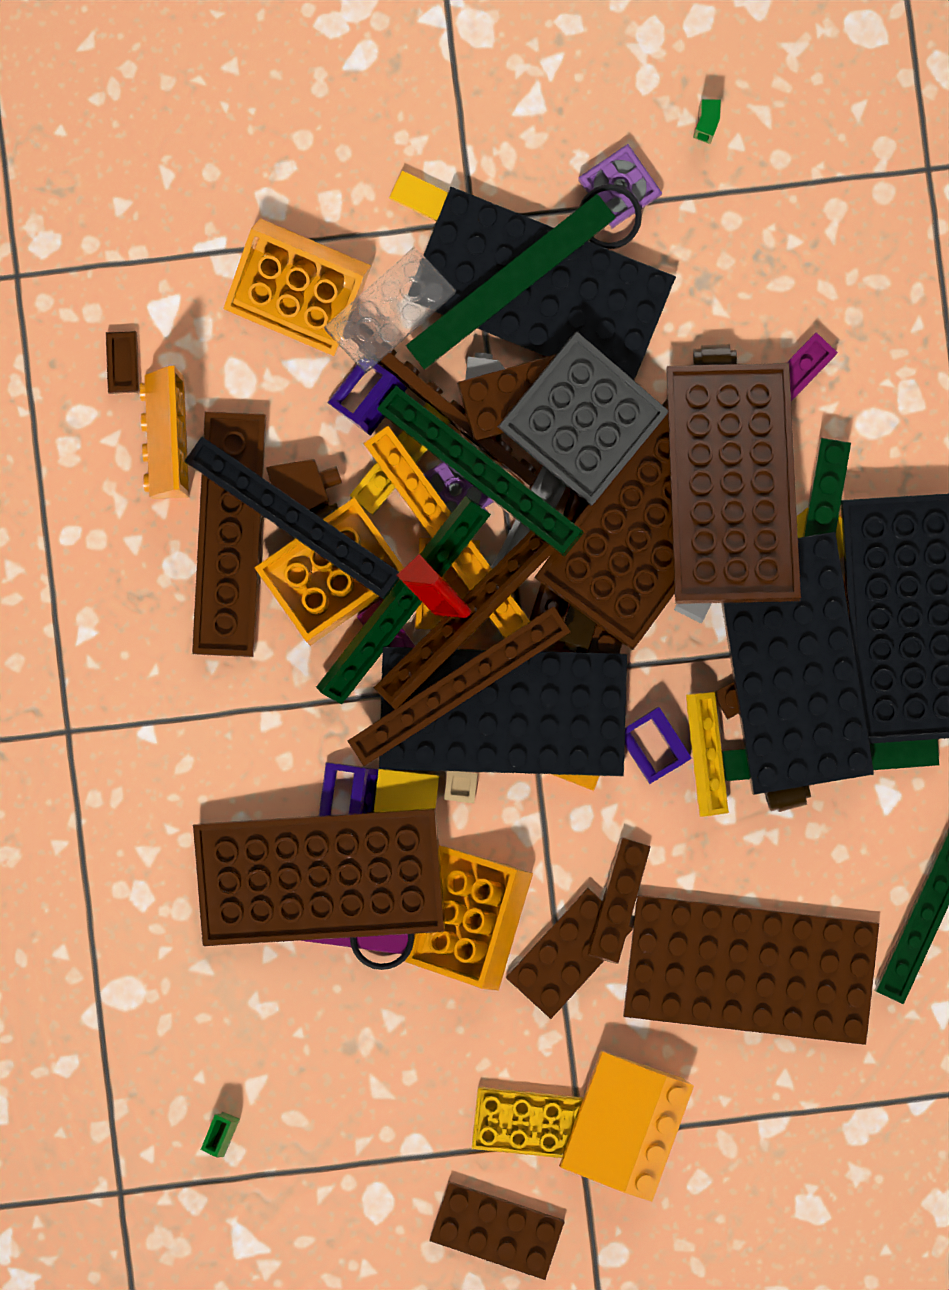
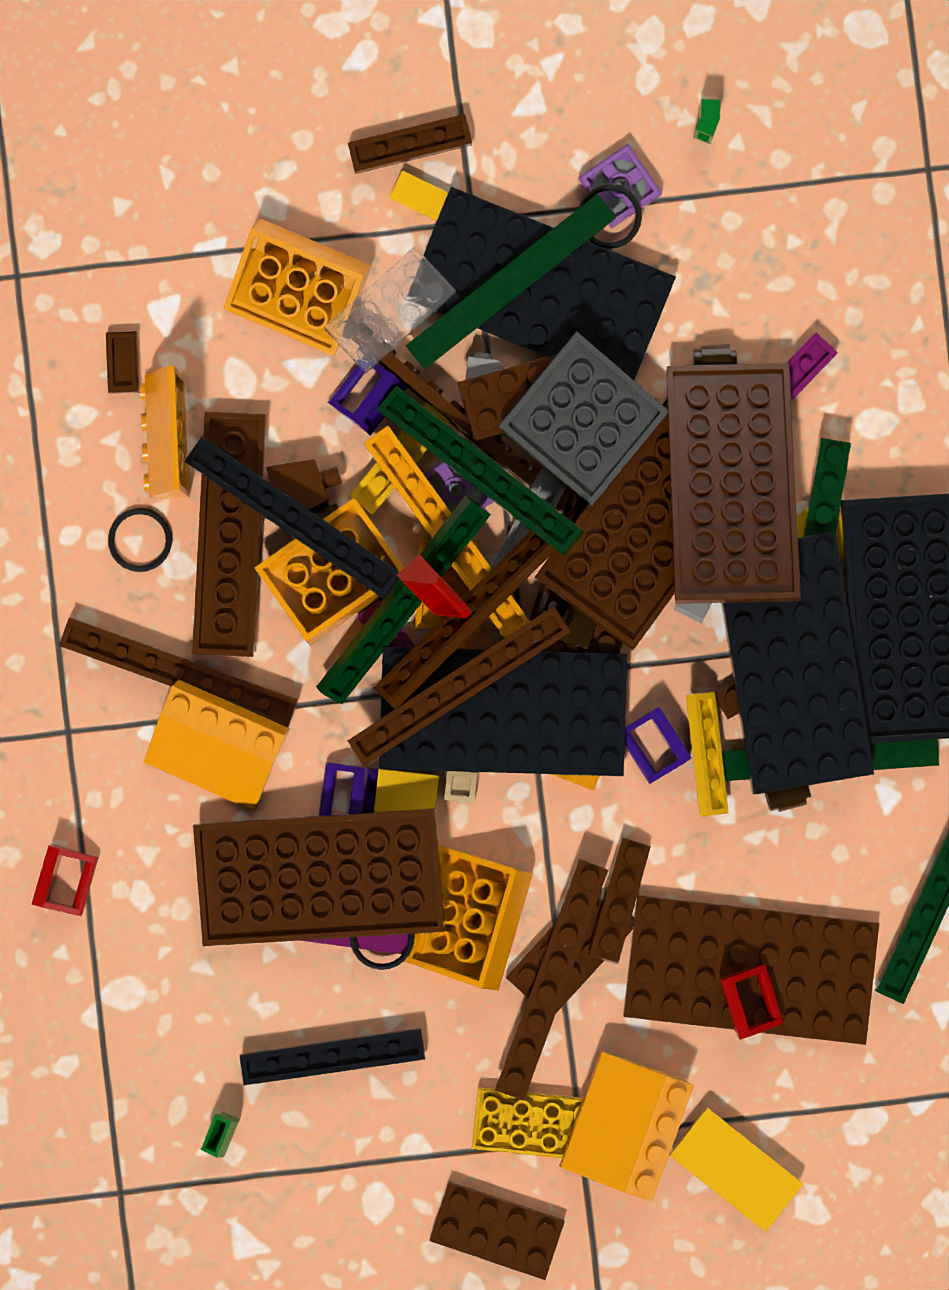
(48, 875): none -> red tile
(162, 557): none -> black tyre
(170, 668): none -> reddish brown plate
(215, 744): none -> light orange slope
(332, 1056): none -> black plate
(410, 143): none -> reddish brown plate
(551, 979): none -> reddish brown plate
(734, 1004): none -> red tile
(736, 1169): none -> yellow tile

